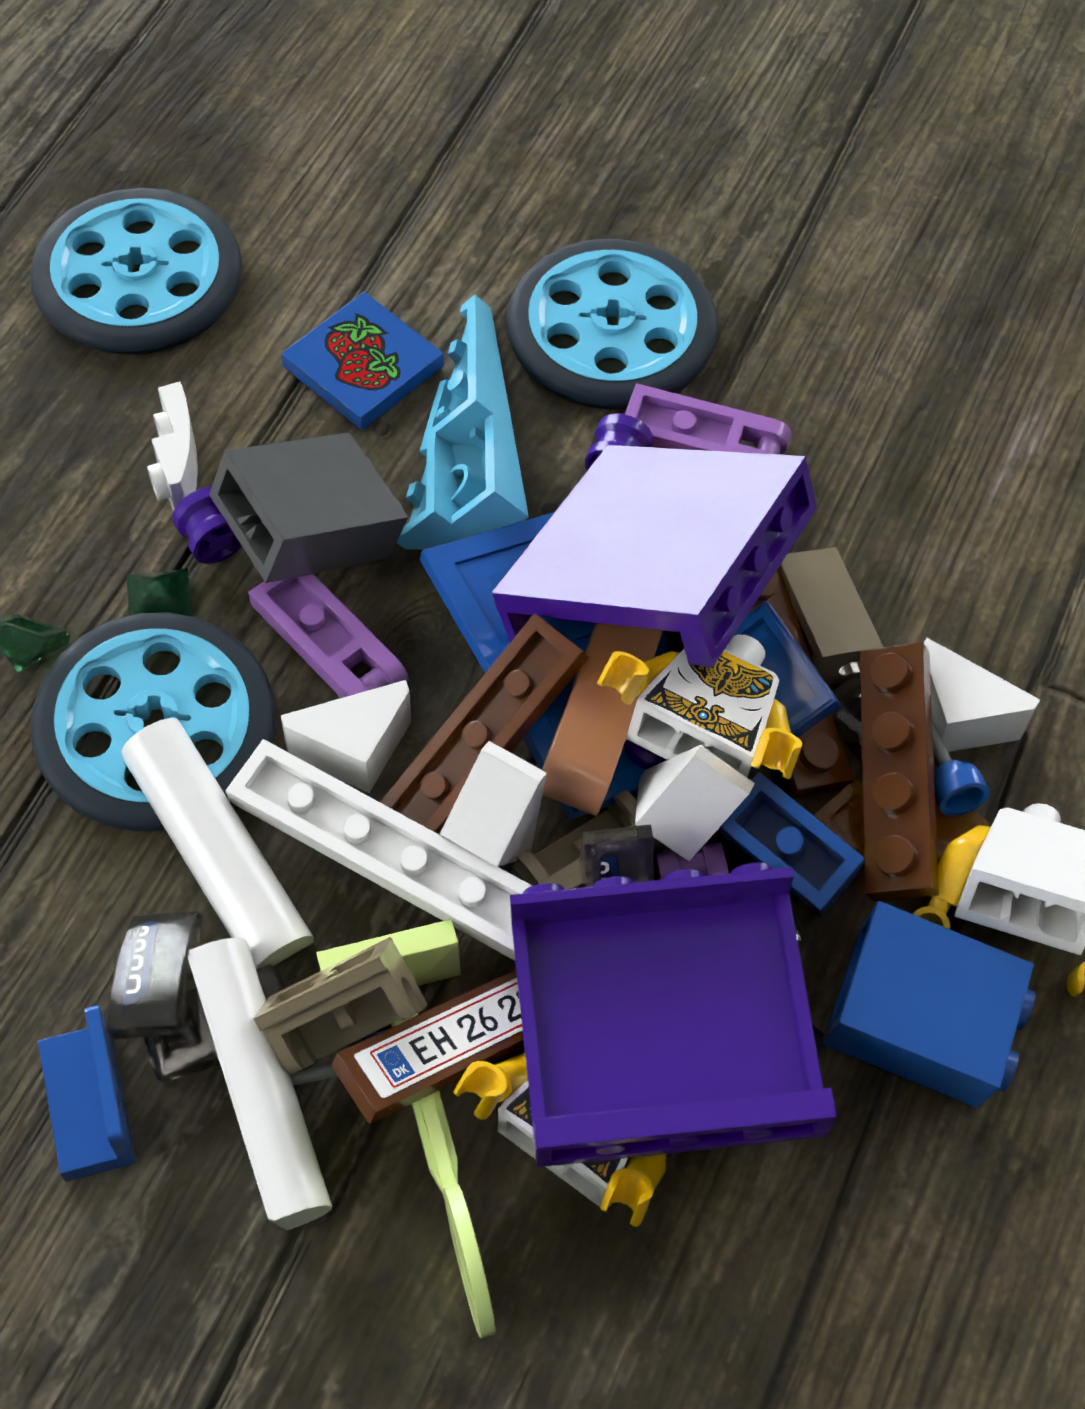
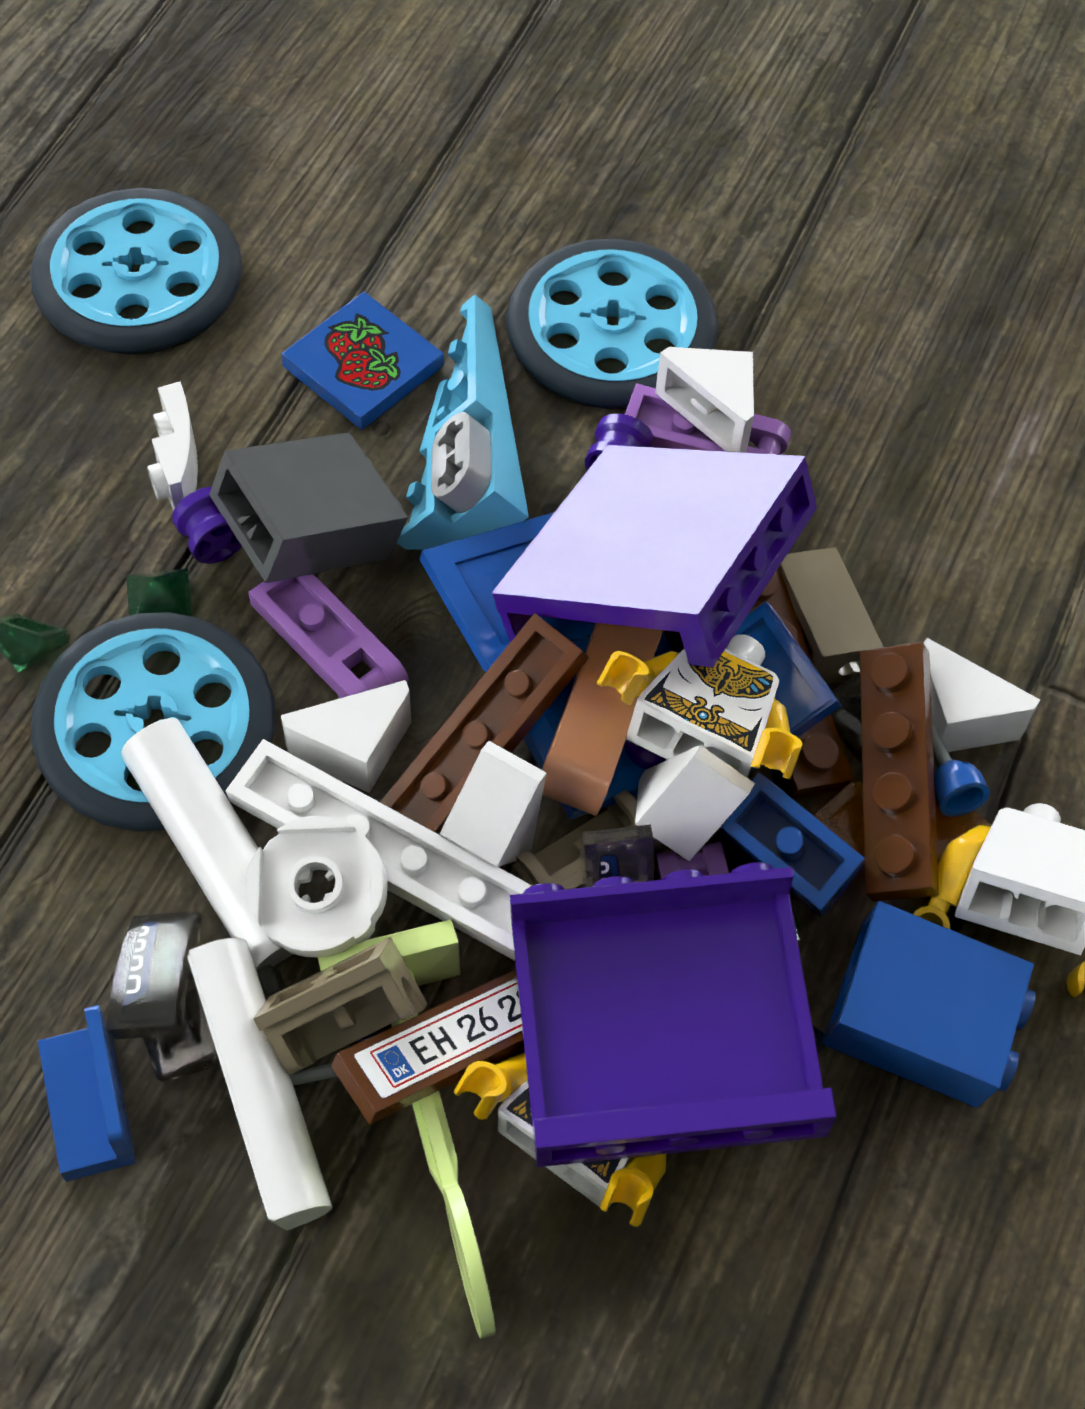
(288, 860): none -> white plate
(461, 462): none -> light grey beam
(711, 392): none -> white slope

